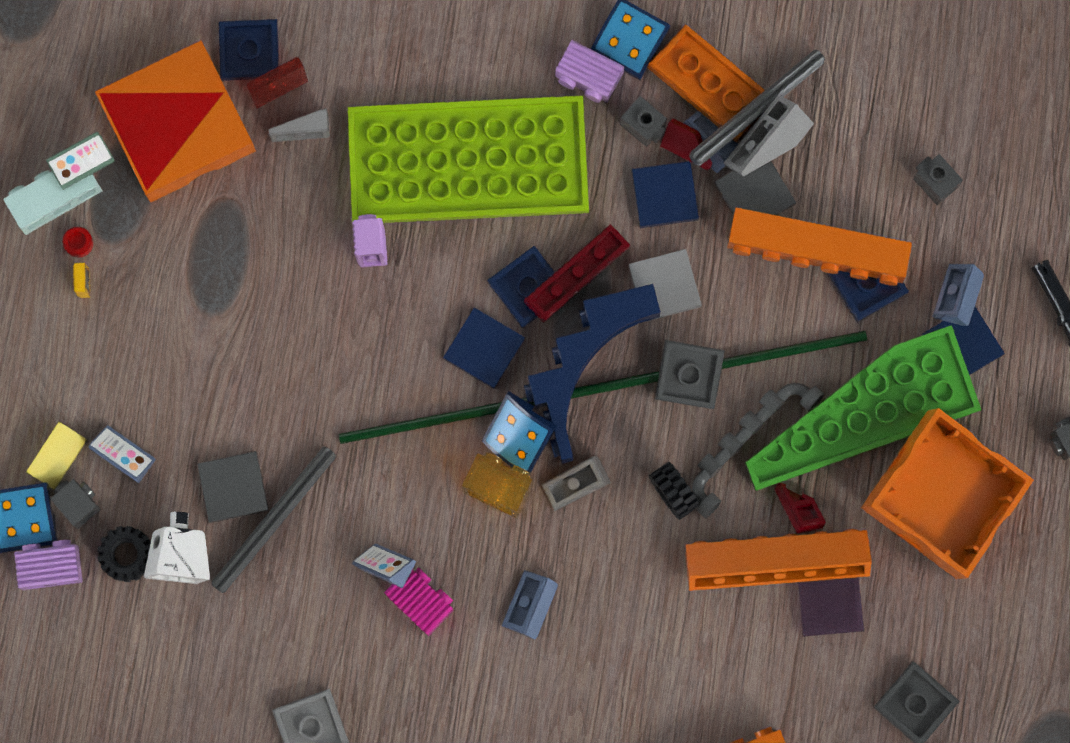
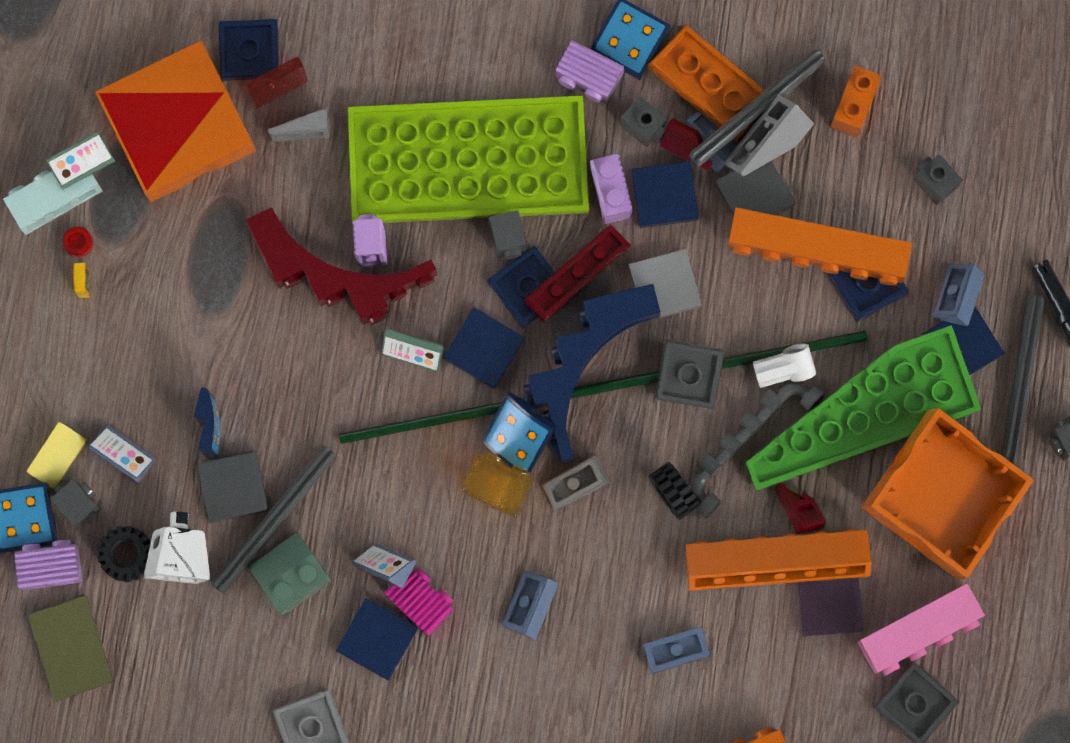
(70, 648): none -> olive tile
(208, 416): none -> dark blue slope
(289, 574): none -> sand green slope
(329, 283): none -> dark red arch
(377, 639): none -> dark blue tile
(412, 350): none -> slope
(508, 235): none -> dark grey brick
(611, 188): none -> lavender brick
(676, 650): none -> sand blue plate
(792, 364): none -> white piece
(856, 101): none -> orange brick
(920, 629): none -> bright pink brick
(1022, 378): none -> dark grey axle

